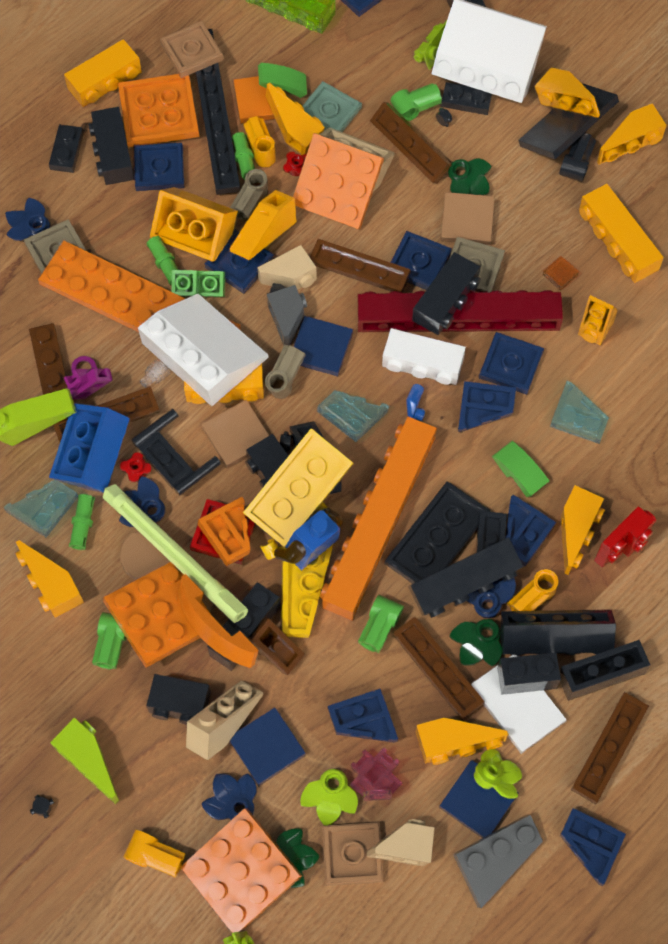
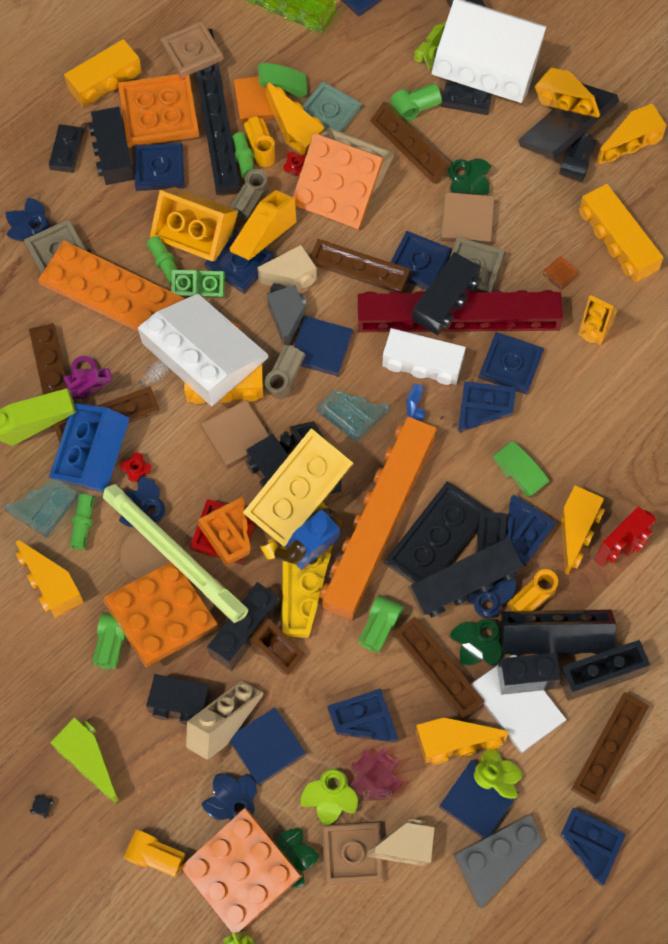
(166, 459): black plate -> none
(235, 647): orange slope -> none
(444, 117): black piece -> none
(579, 415): clear light blue wing -> none

